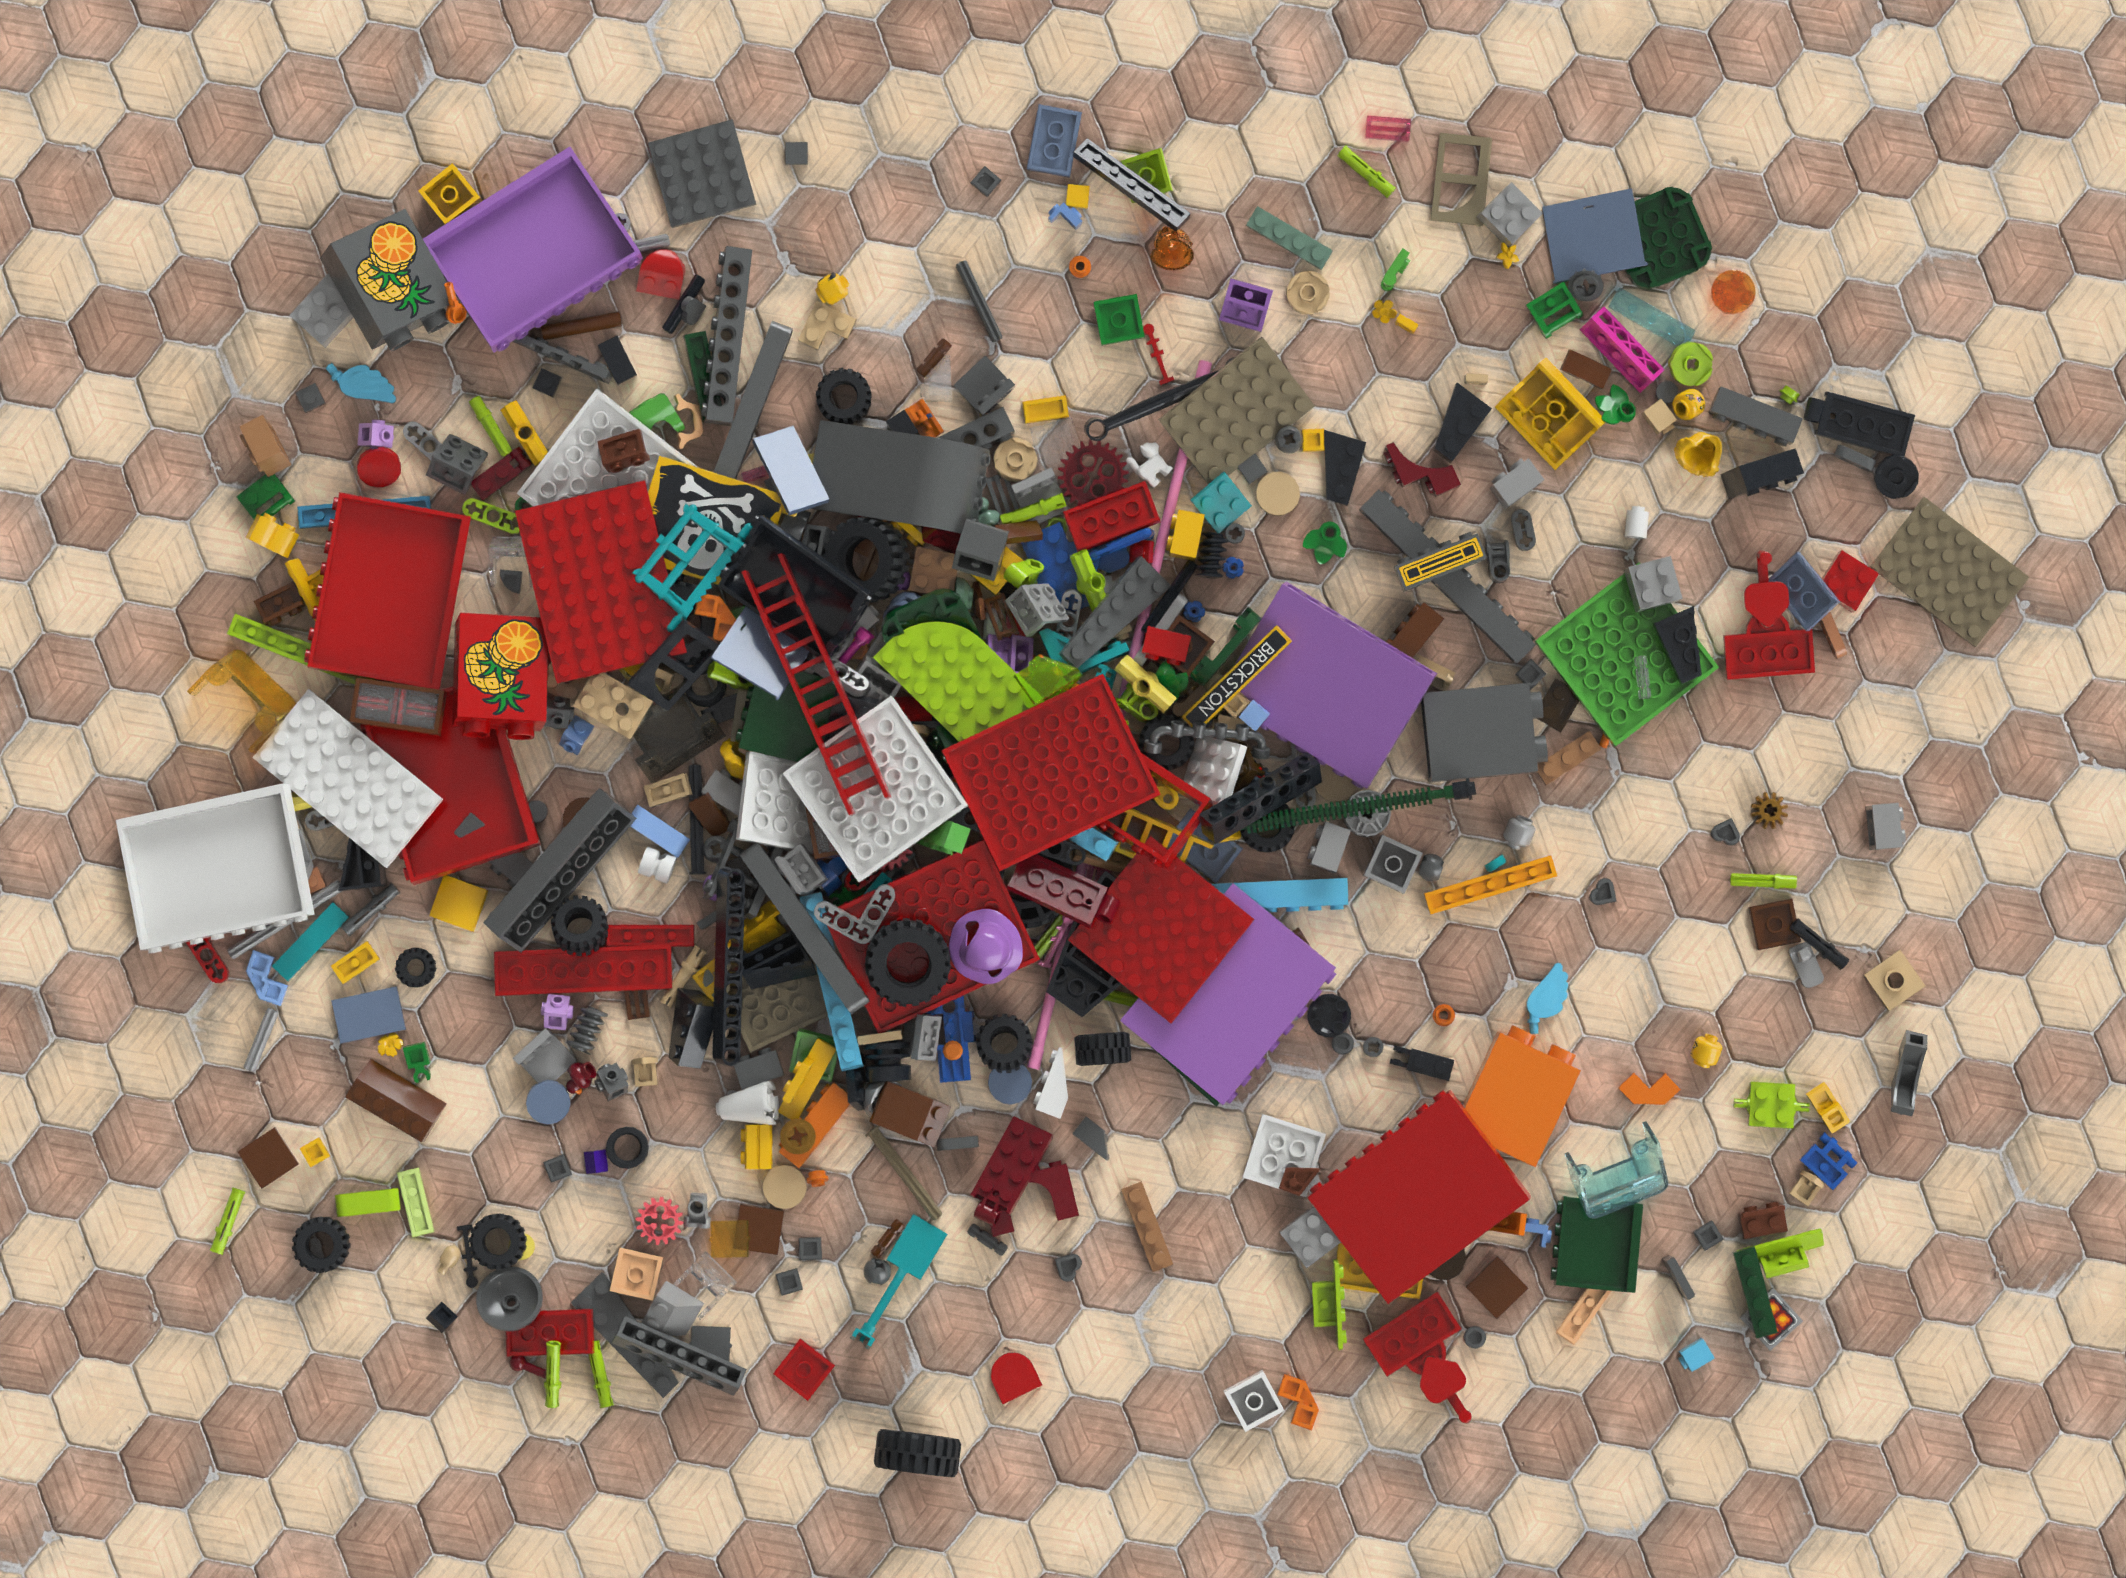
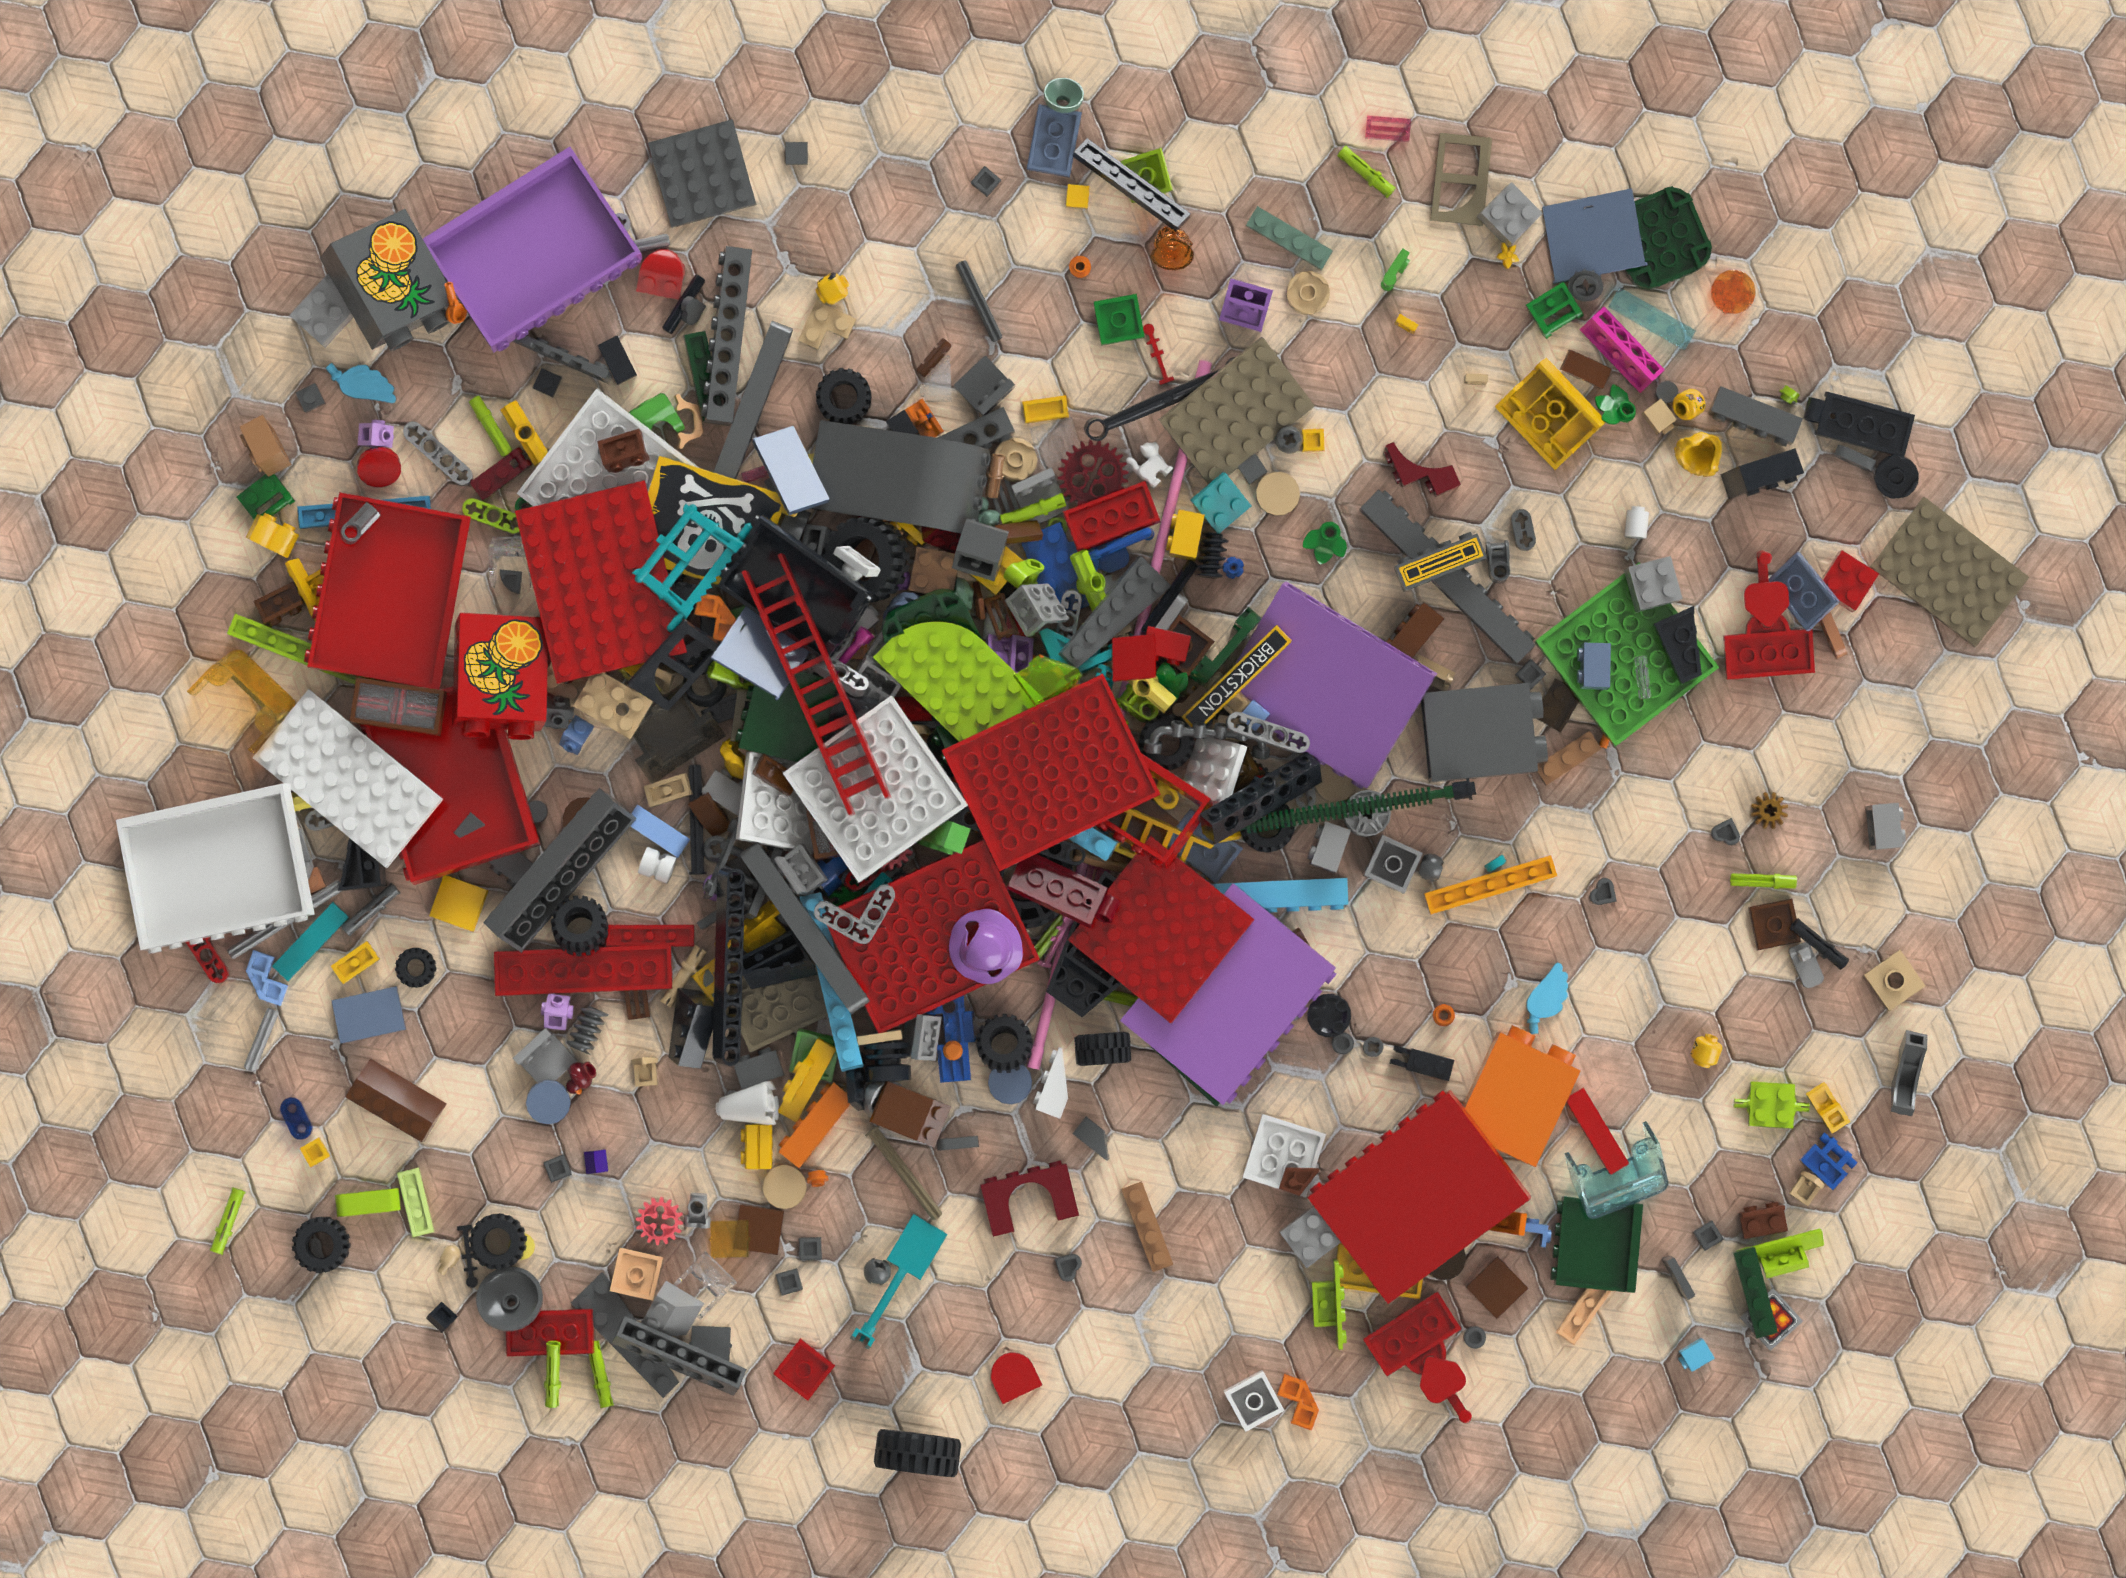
(268, 1157): reddish brown tile -> none
(294, 1119): none -> clear blue plate
(360, 522): none -> flat silver piece
(389, 1044): yellow plant -> none
(417, 1057): green plate -> none
(450, 194): yellow brick -> none
(456, 463): dark grey bracket -> none
(520, 1363): dark red bar -> none
(581, 325): reddish brown piece -> none
(611, 1081): dark grey brick -> none
(643, 1149): black tyre -> none
(772, 774): none -> reddish brown tile
(792, 1145): pearl gold gear -> none
(855, 563): none -> white tile
(887, 1238): reddish brown axle -> none
(907, 992): black tyre -> none
(987, 1239): dark grey axle -> none
(995, 475): none -> medium nougat axle
(1009, 1170): dark red hinge -> none
(1066, 90): none -> sand green piece
(1071, 215): medium blue bracket -> none
(1134, 657): none -> red piece
(1143, 549): red plate -> none
(1200, 611): blue plate -> none
(1239, 538): dark grey bush -> none
(1268, 729): none -> light grey beam
(1341, 465): black wing -> none
(1384, 310): yellow plant -> none
(1461, 420): black wedge -> none
(1516, 483): light grey brick -> none
(1519, 832): light grey head -> none
(1594, 666): none -> sand blue brick
(1596, 1131): none -> red tile
(1657, 1094): orange tile -> none
(1703, 364): lime plate -> none

